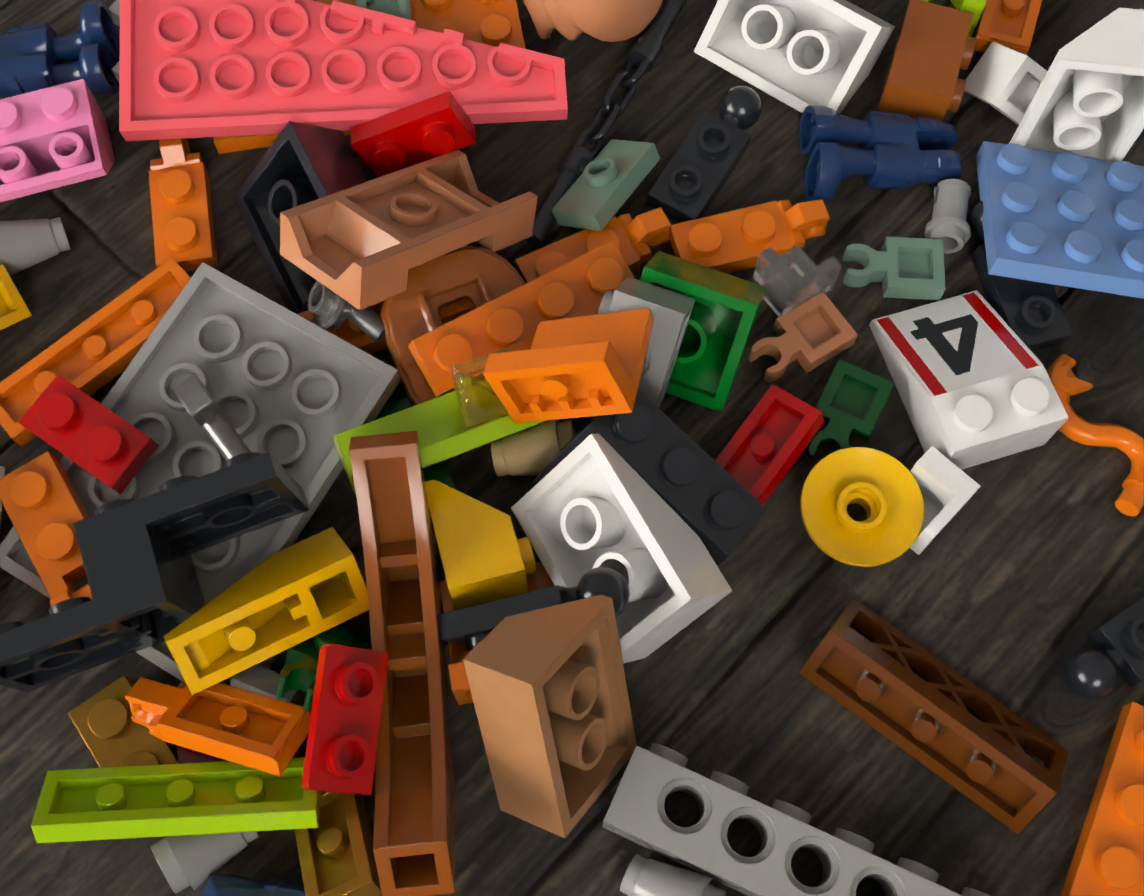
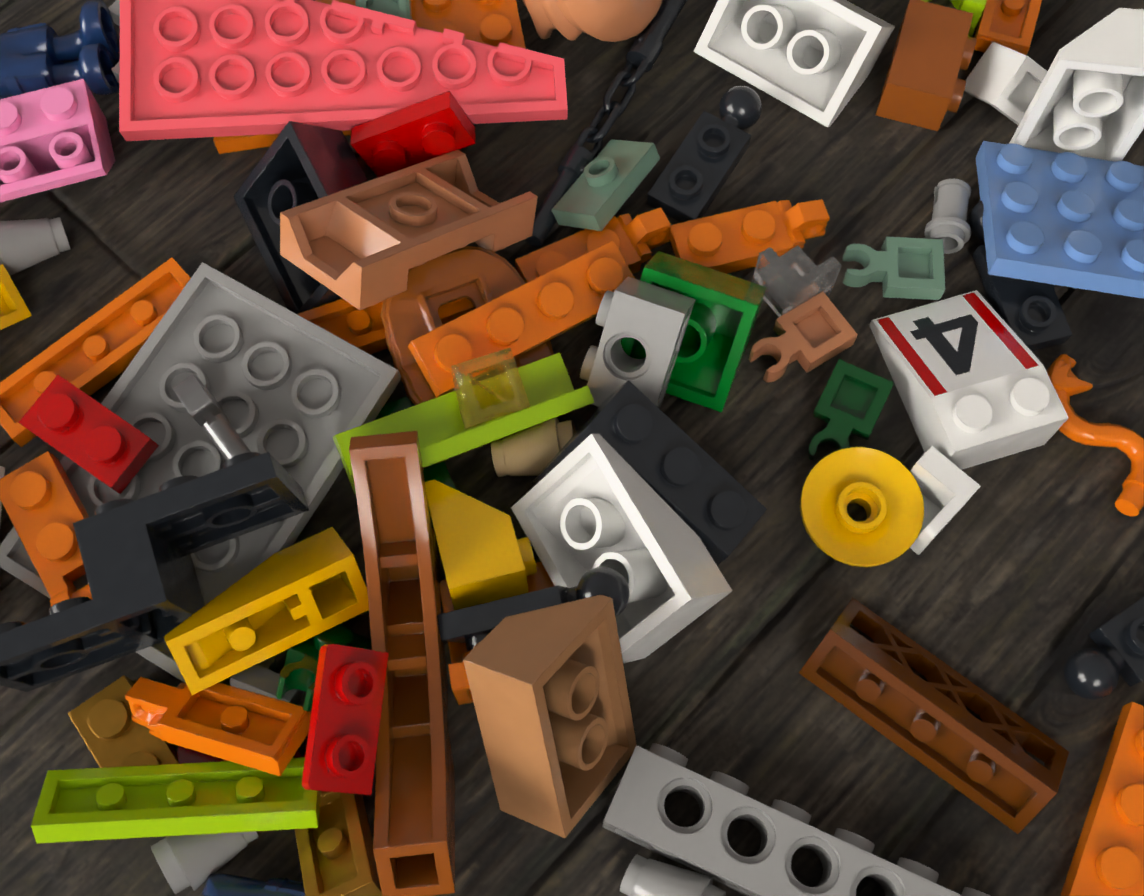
(181, 207): orange hinge -> none
(332, 310): flat silver plate -> none
(574, 367): orange bracket -> none
(770, 442): red plate -> none
(890, 154): dark blue piece -> none

